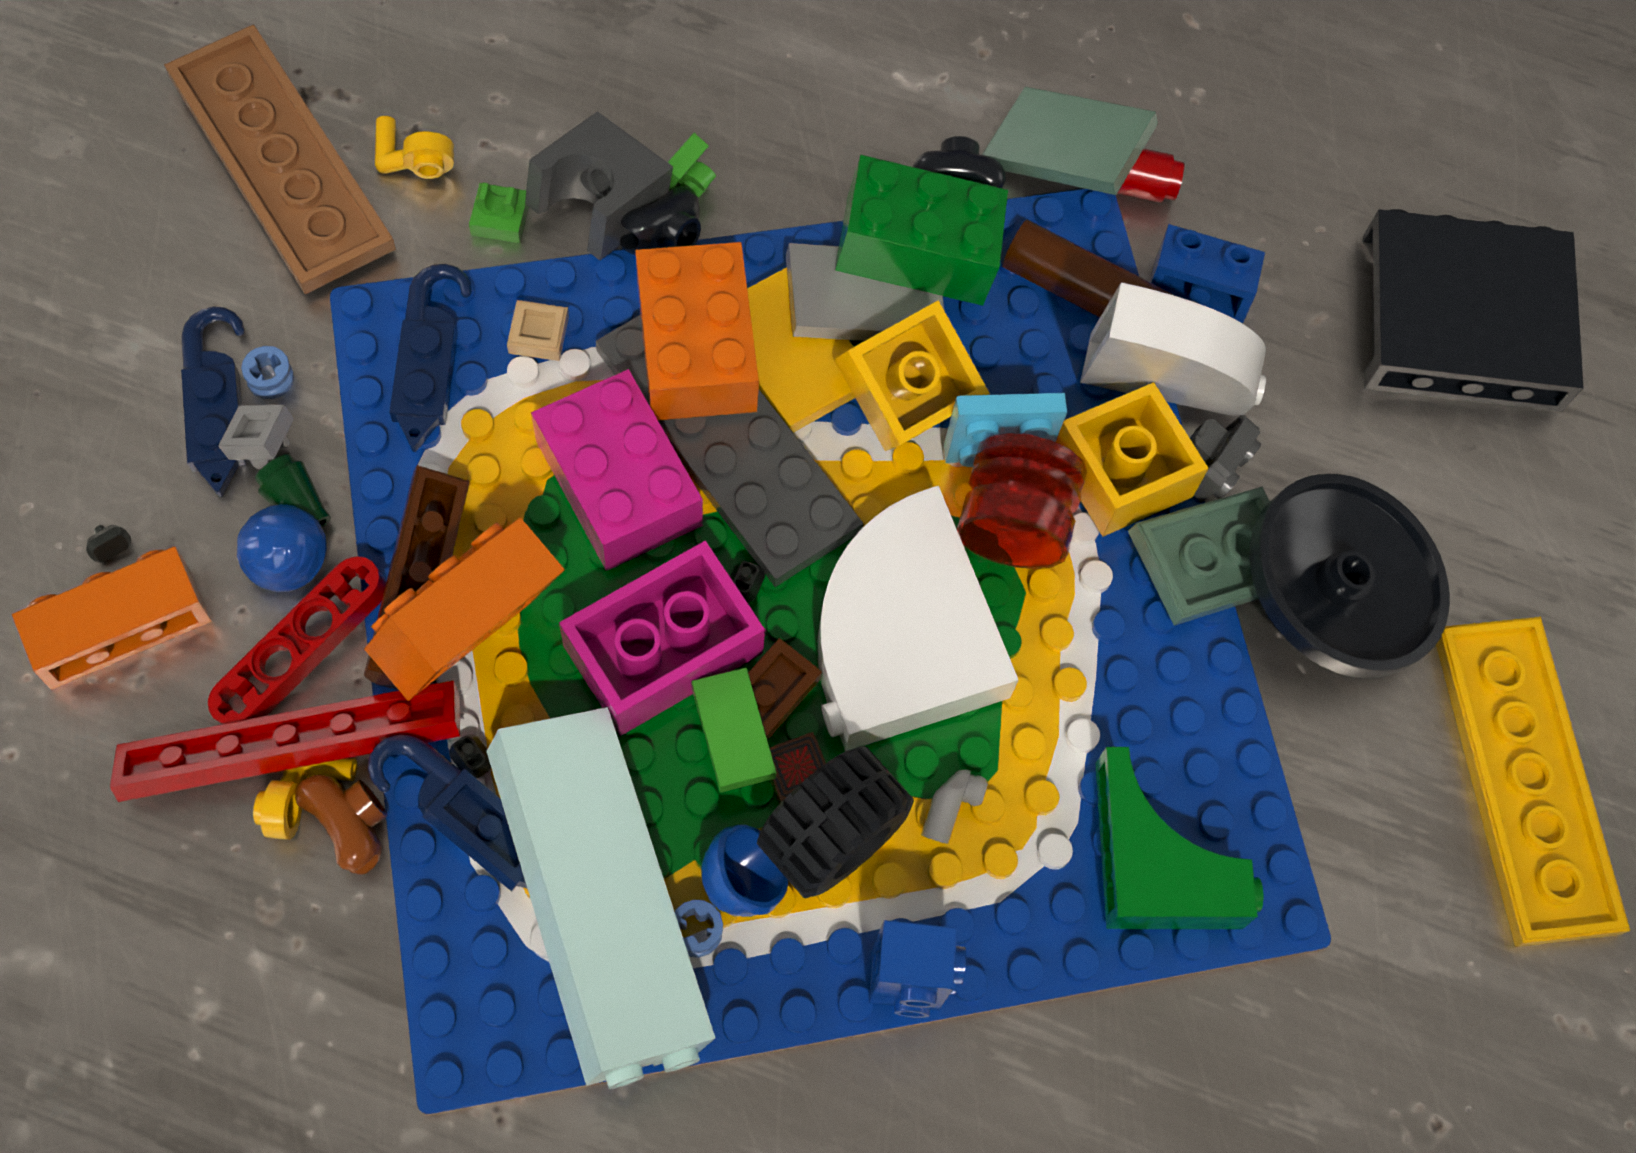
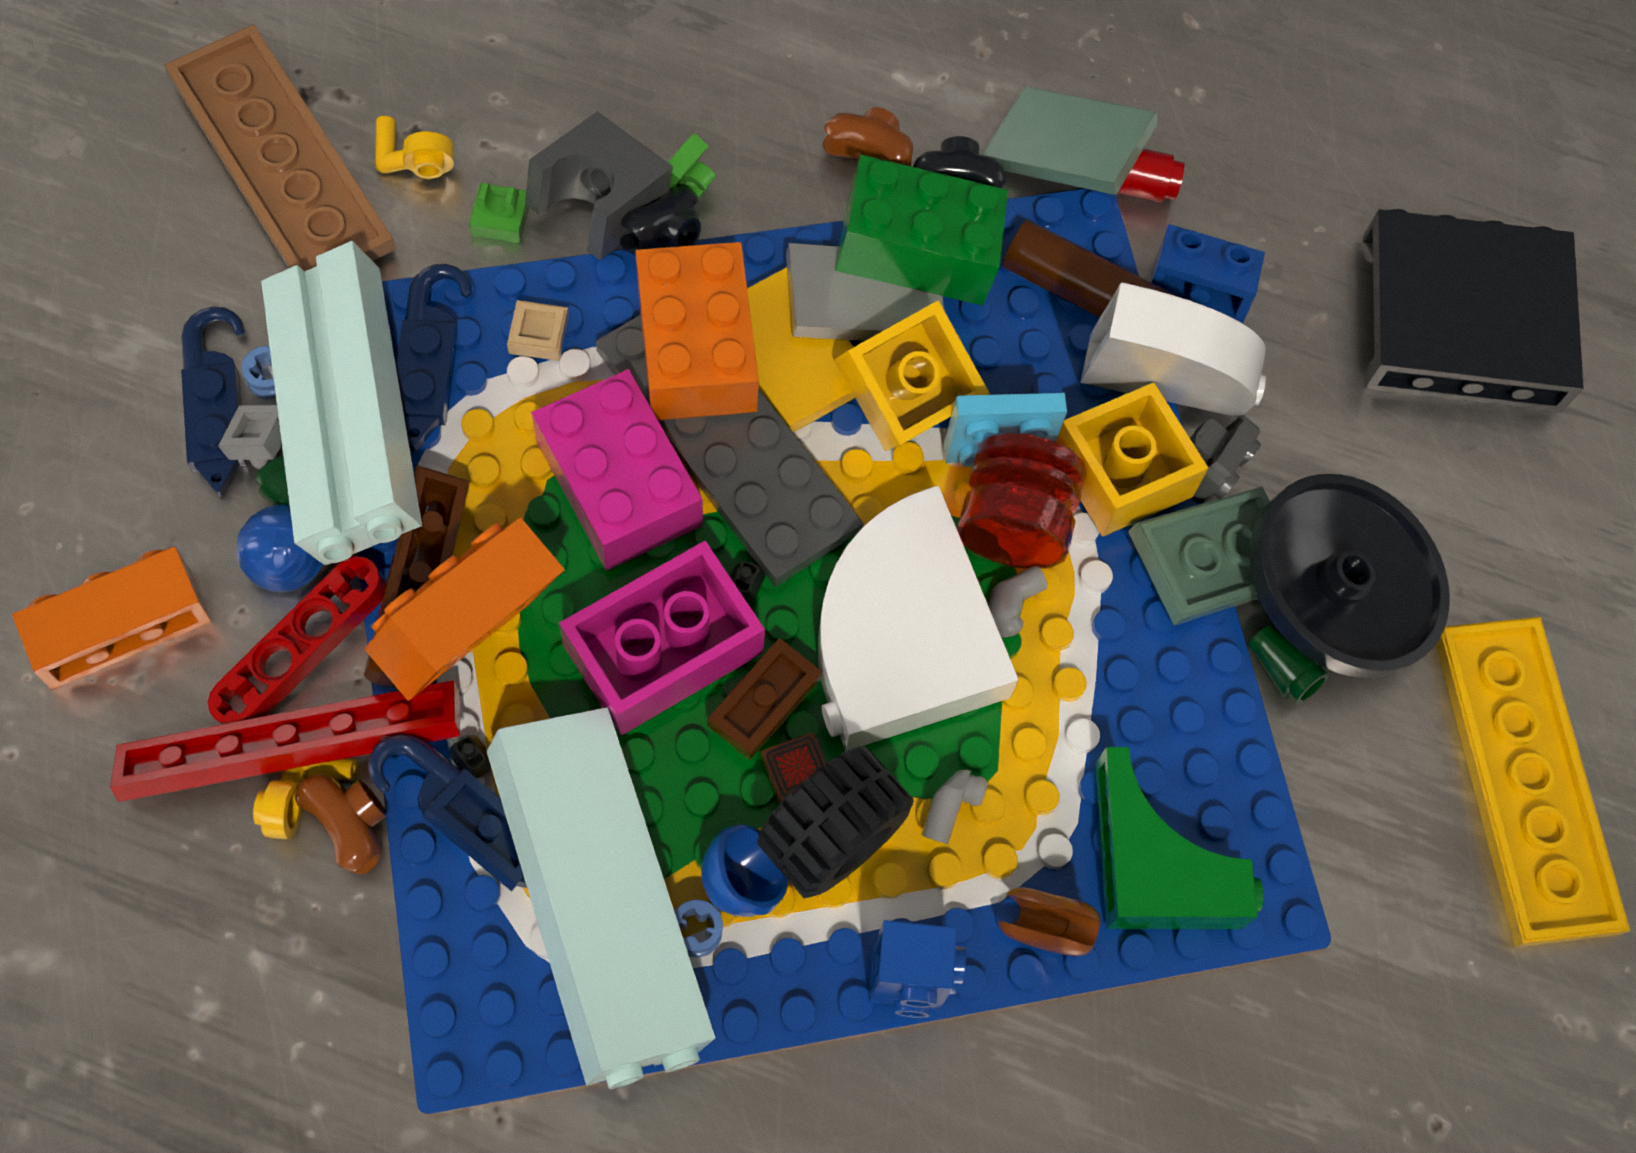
(107, 543): pearl dark grey rock -> none
(339, 406): none -> light aqua brick
(733, 730): bright green tile -> none
(871, 135): none -> dark orange piece
(1008, 598): none -> light grey arm
(1053, 922): none -> dark orange piece
(1287, 667): none -> dark green cone

